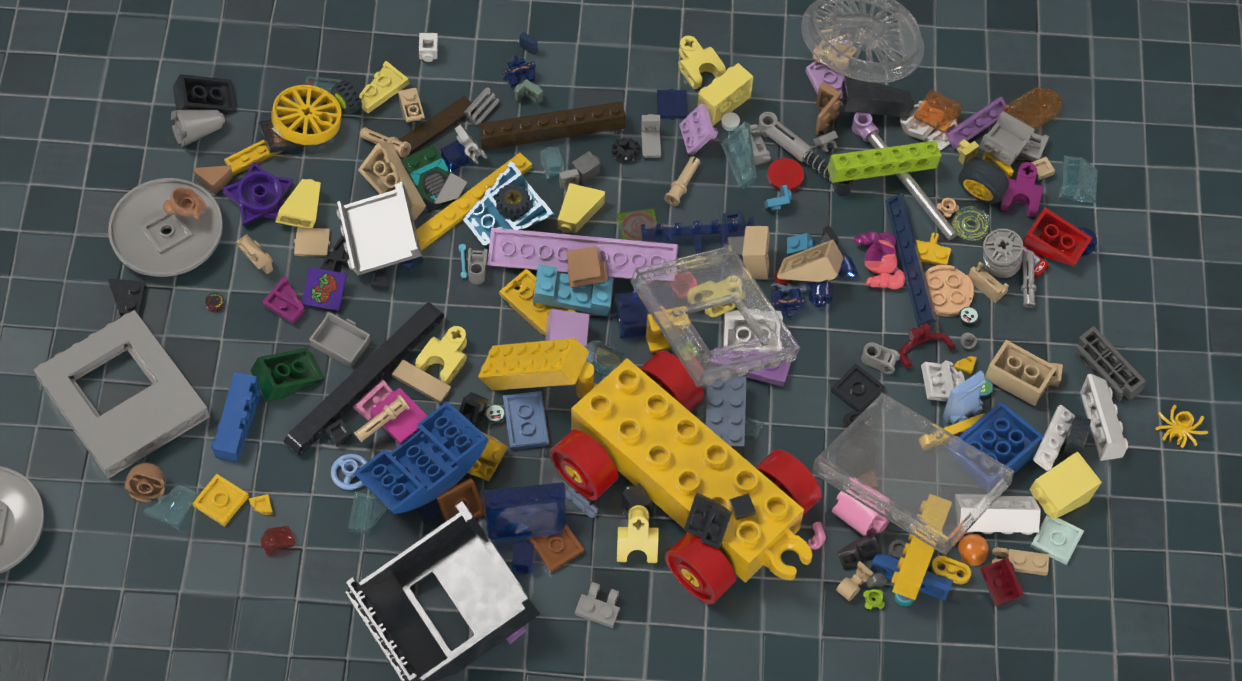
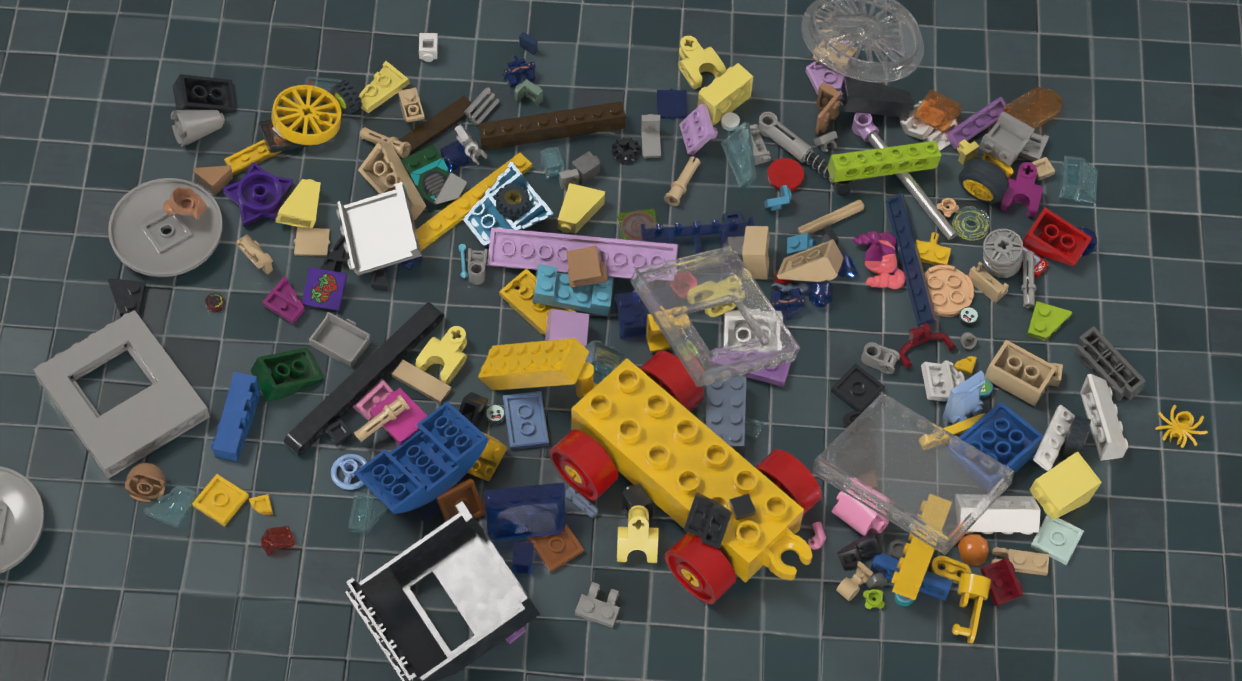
(831, 218): none -> tan axle
(973, 587): none -> yellow piece
(1046, 320): none -> lime wing

